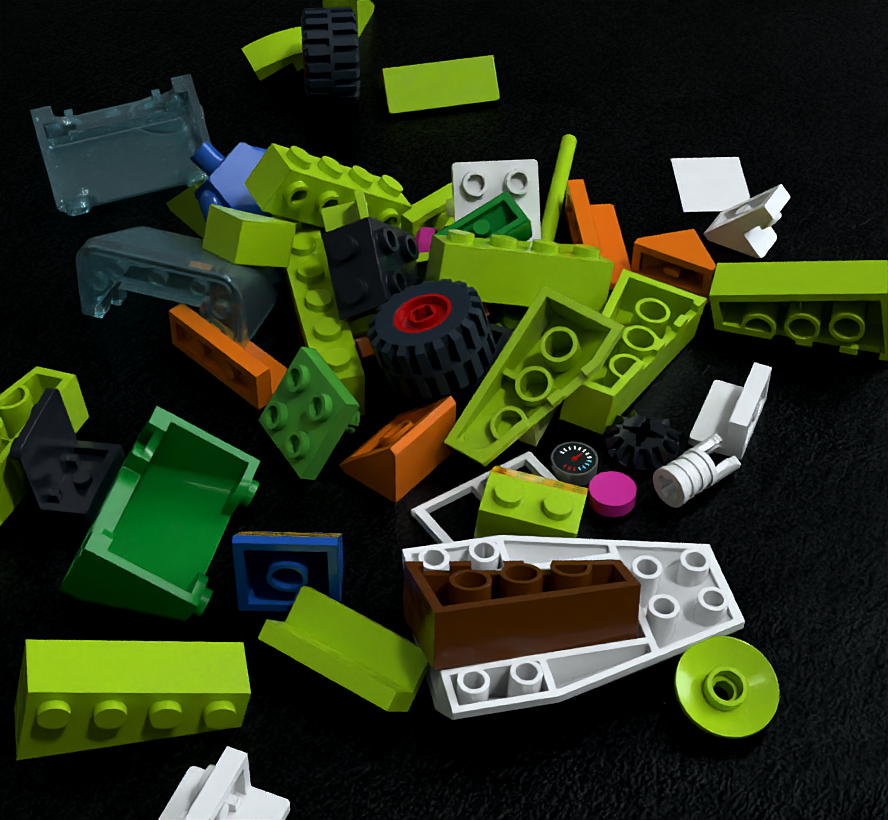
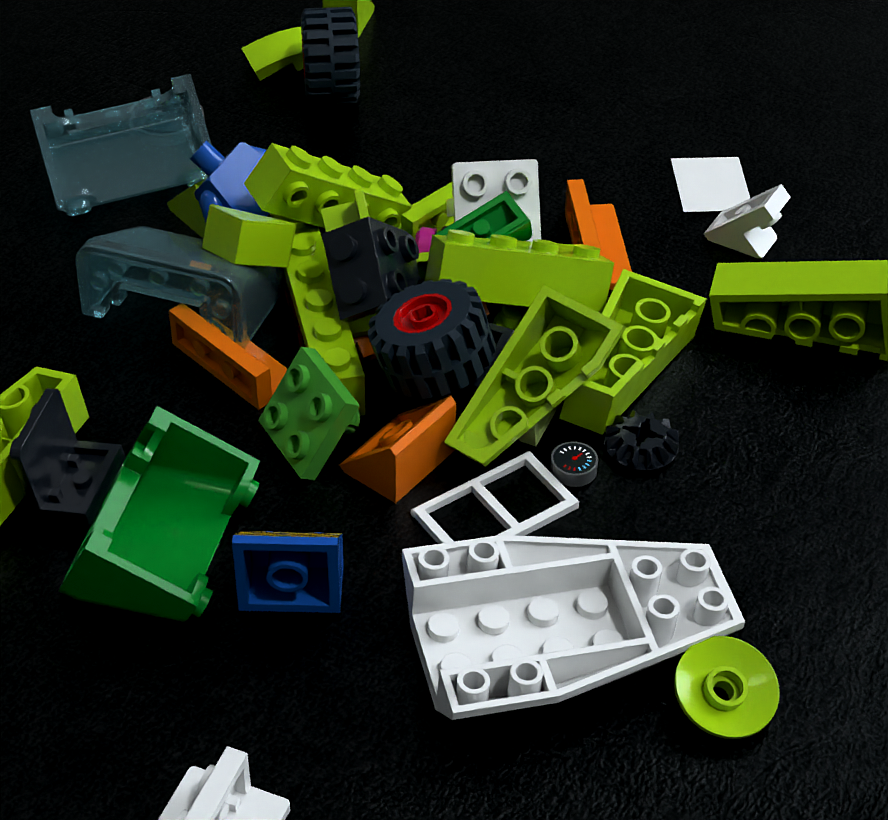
(125, 693): lime wedge -> none
(349, 650): lime panel -> none
(439, 84): lime panel -> none
(518, 610): reddish brown wedge -> none
(529, 506): lime slope -> none
(558, 187): lime bar -> none
(612, 494): dark pink piece -> none
(675, 260): orange slope -> none
(692, 472): white hinge -> none
(732, 412): white panel -> none

